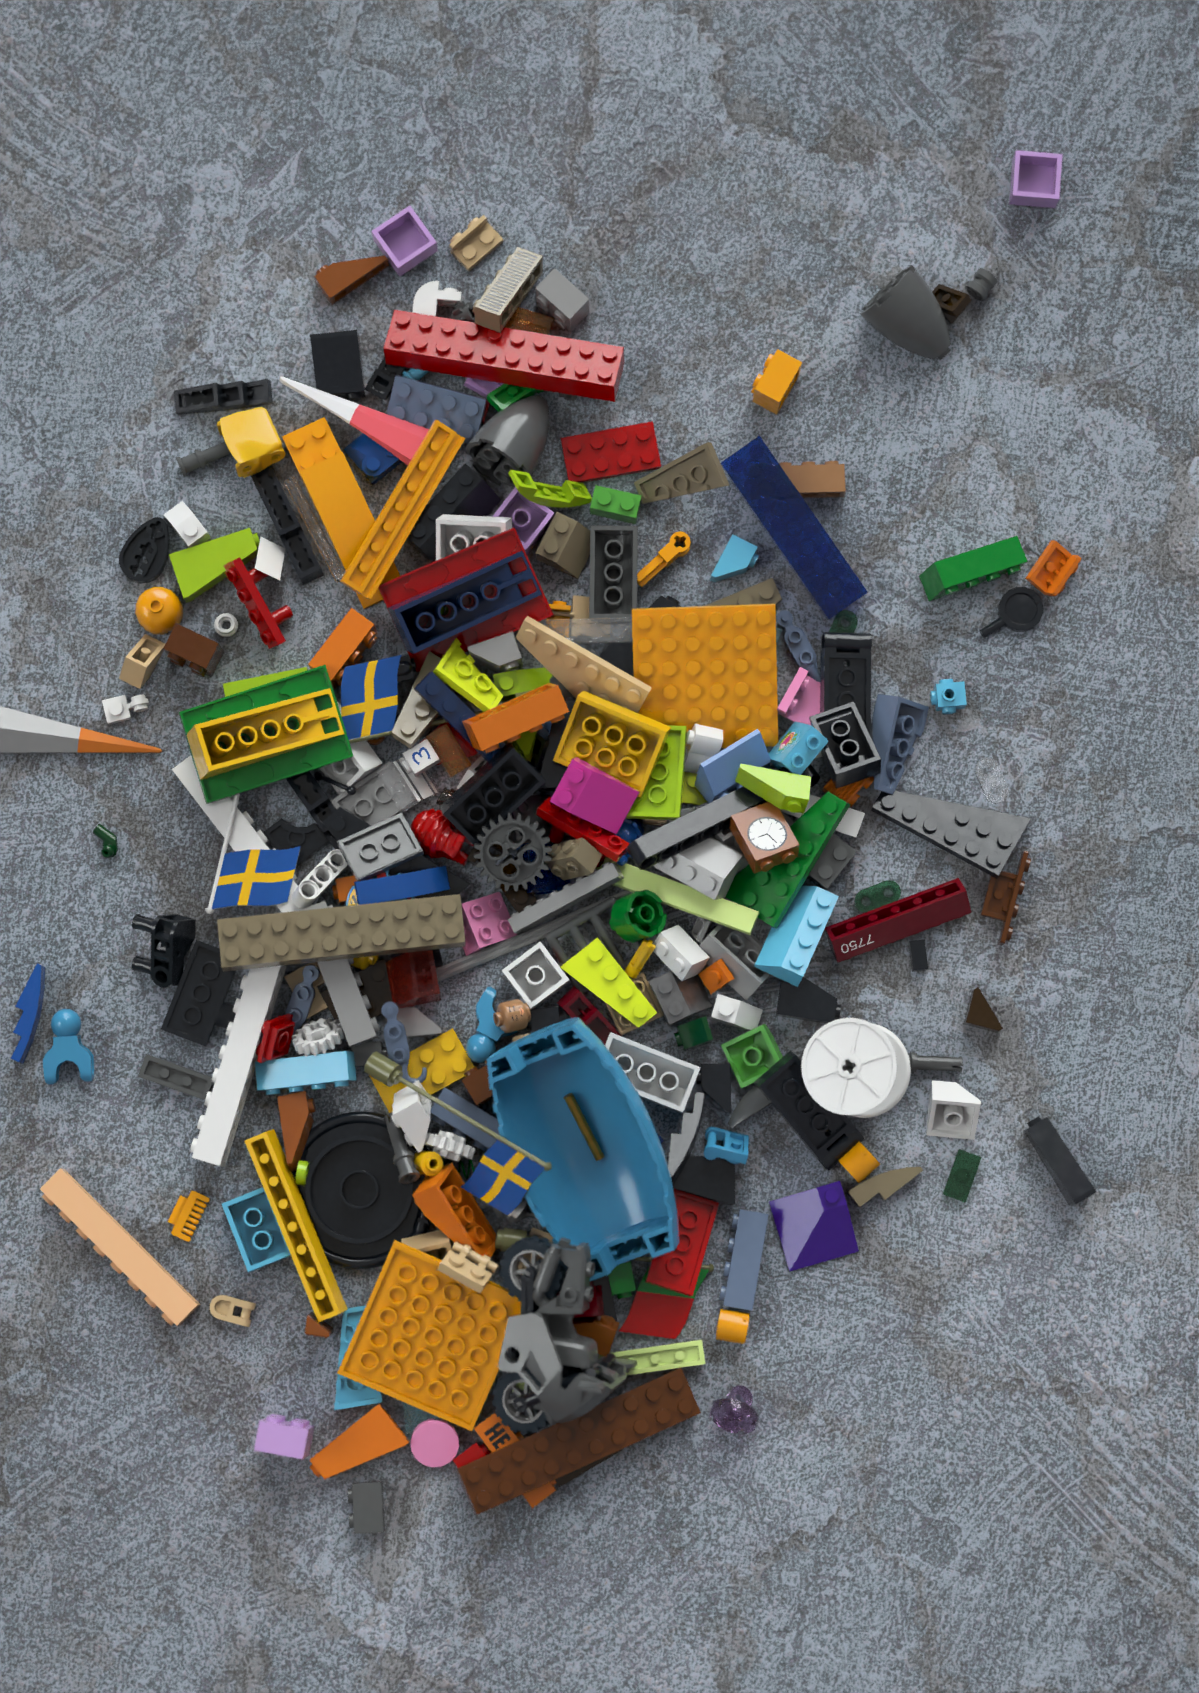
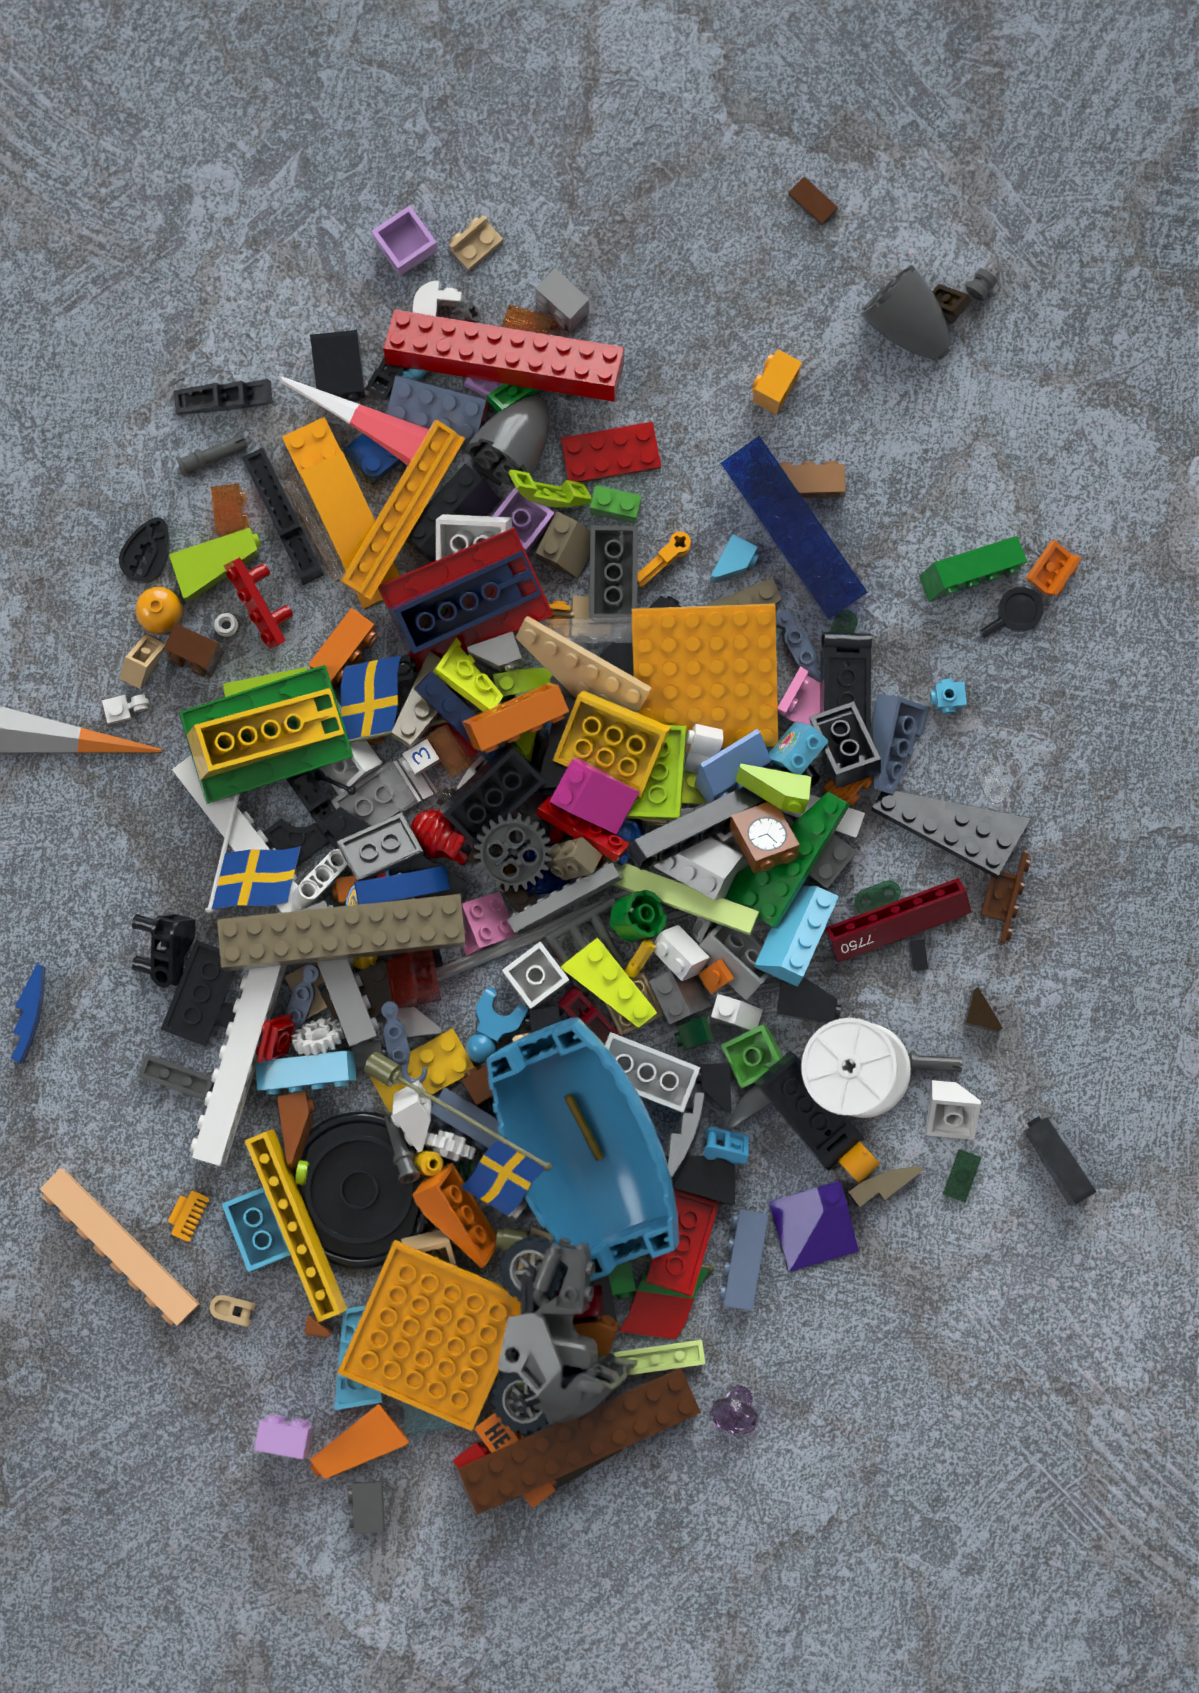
(67, 1047): dark azure piece -> none
(109, 839): dark green arm -> none
(187, 525): white slope -> none
(229, 509): none -> clear orange brick
(251, 440): yellow piece -> none
(270, 558): white sticker -> none
(346, 276): dark orange slope -> none
(434, 1442): bright pink tile -> none
(466, 1272): tan plate -> none
(508, 289): dark tan brick -> none
(512, 1015): medium nougat head -> none
(686, 475): dark tan wing -> none
(732, 1326): light orange piece -> none
(812, 201): none -> reddish brown tile
(1035, 179): lavender piece -> none

